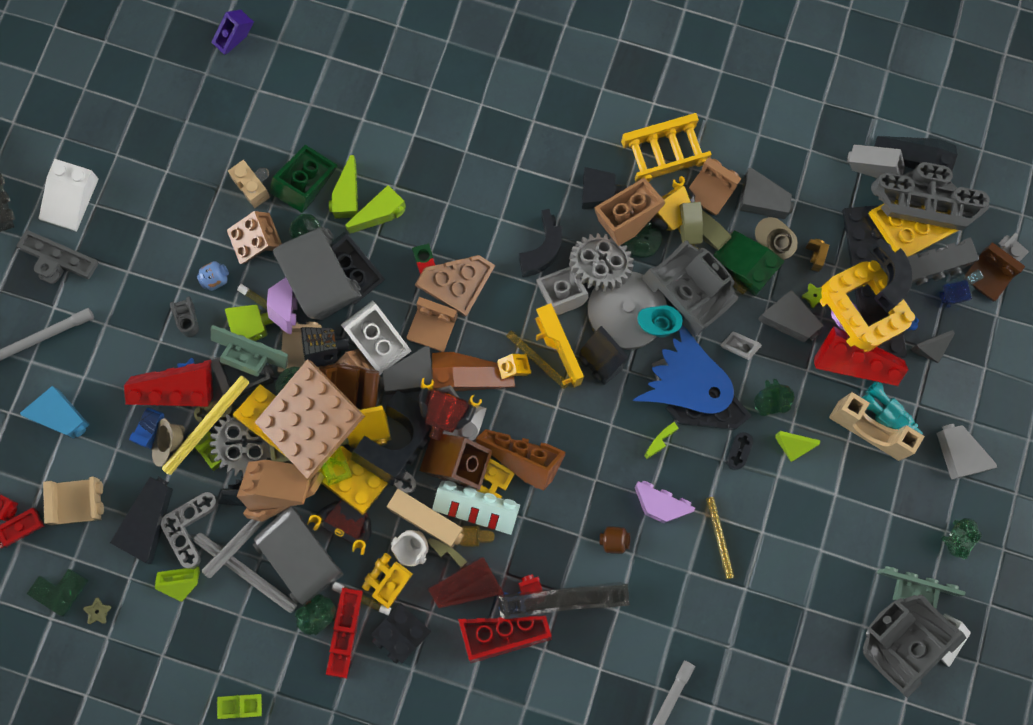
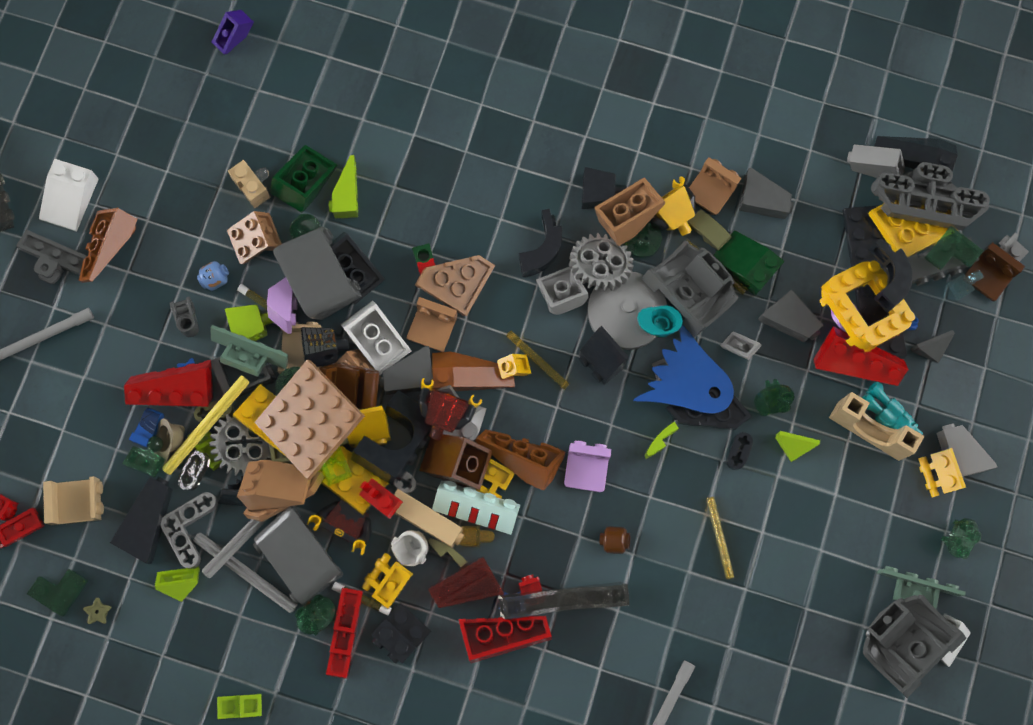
(57, 413): dark azure slope -> none
(109, 233): none -> wedge
(146, 461): none -> clear green plate
(193, 470): none -> clear smoke plate
(379, 210): lime slope -> none
(380, 497): none -> red plate
(555, 338): yellow piece -> none
(587, 466): none -> lavender bracket
(661, 504): lavender slope -> none
(668, 129): yellow fence -> none
(692, 223): olive slope -> none
(777, 237): dark tan piece -> none
(809, 295): lime plate -> none
(819, 255): pearl gold bracket -> none
(947, 470): none -> yellow plate
(953, 244): none -> clear green plate
(955, 293): clear blue bracket -> none

